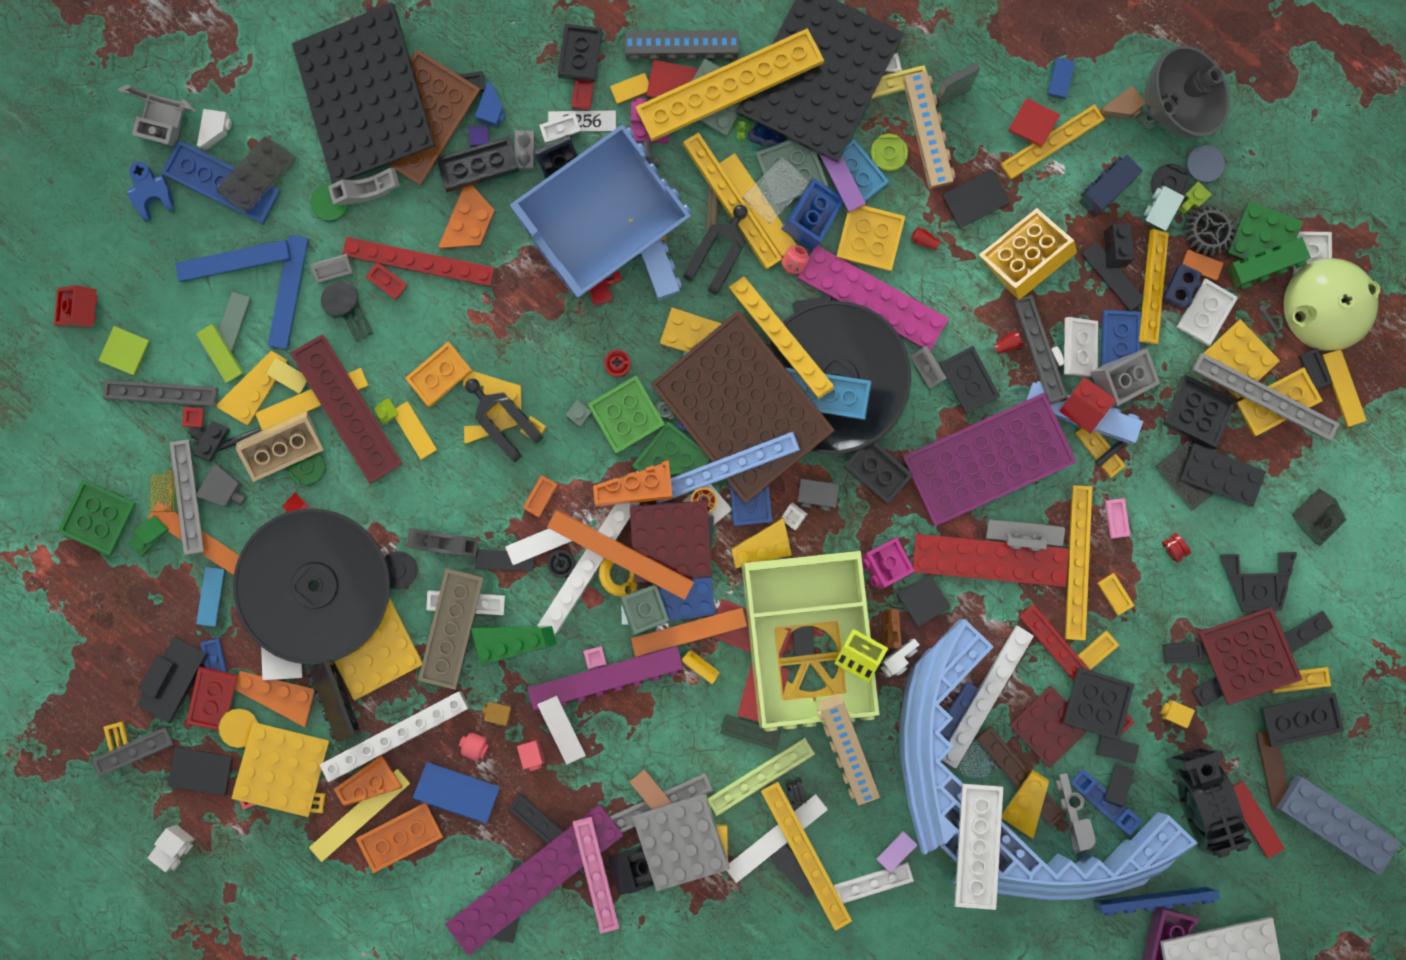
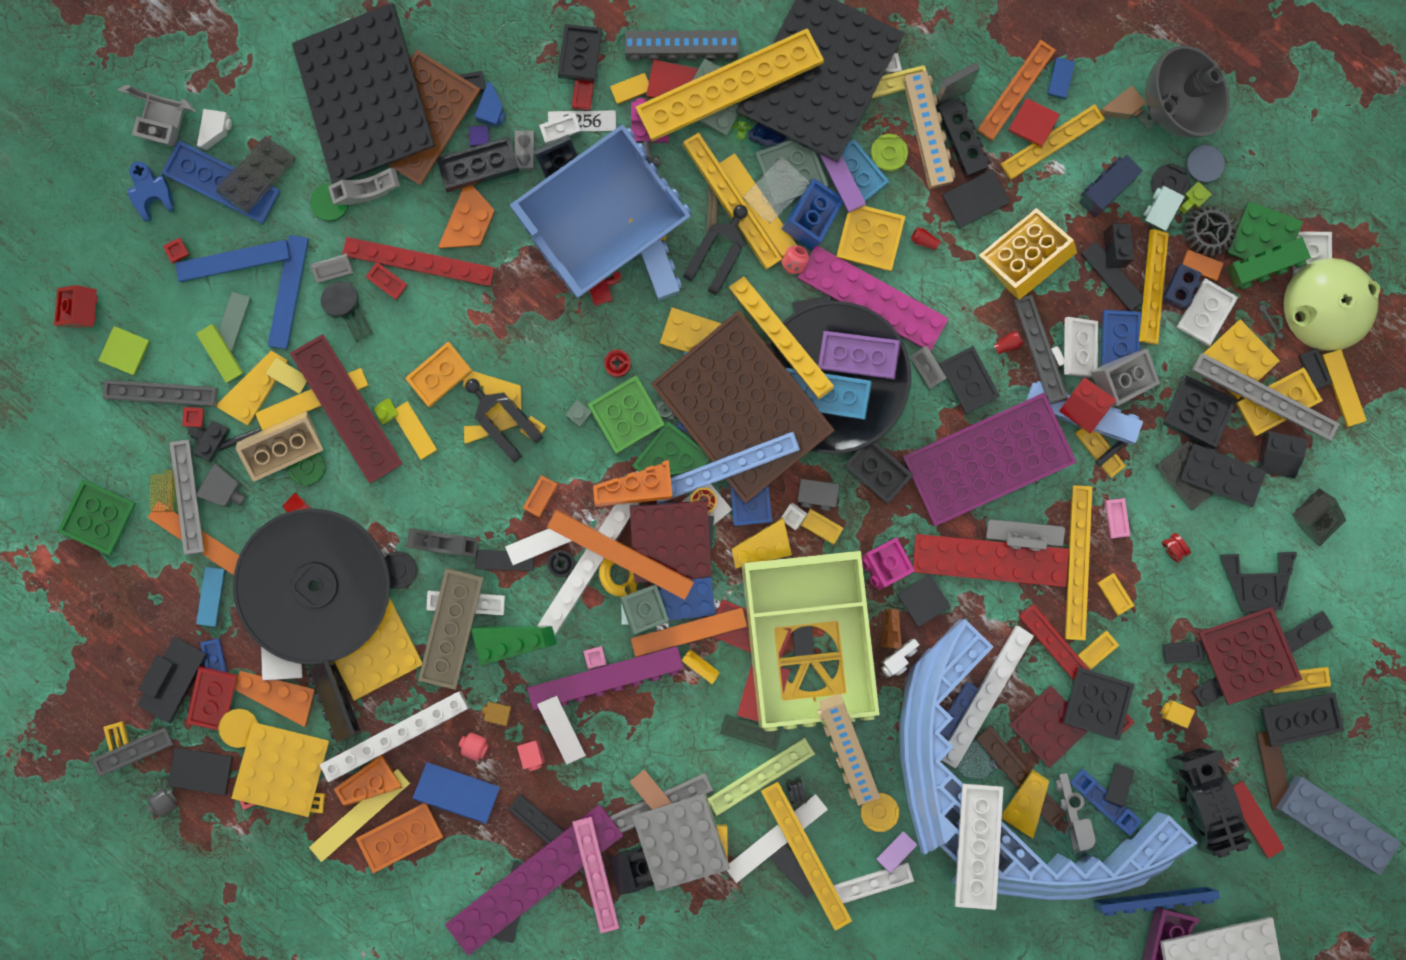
(147, 535): green slope -> none
(162, 803): none -> dark grey head
(170, 848): white brick -> none
(176, 250): none -> red plate
(822, 526): none -> yellow tile
(859, 355): none -> medium lavender tile
(861, 655): neon yellow slope -> none
(880, 813): none -> yellow tile
(969, 166): none -> black brick
(1016, 90): none -> orange tile
(1118, 749): black tile -> none
(1281, 454): none -> black slope

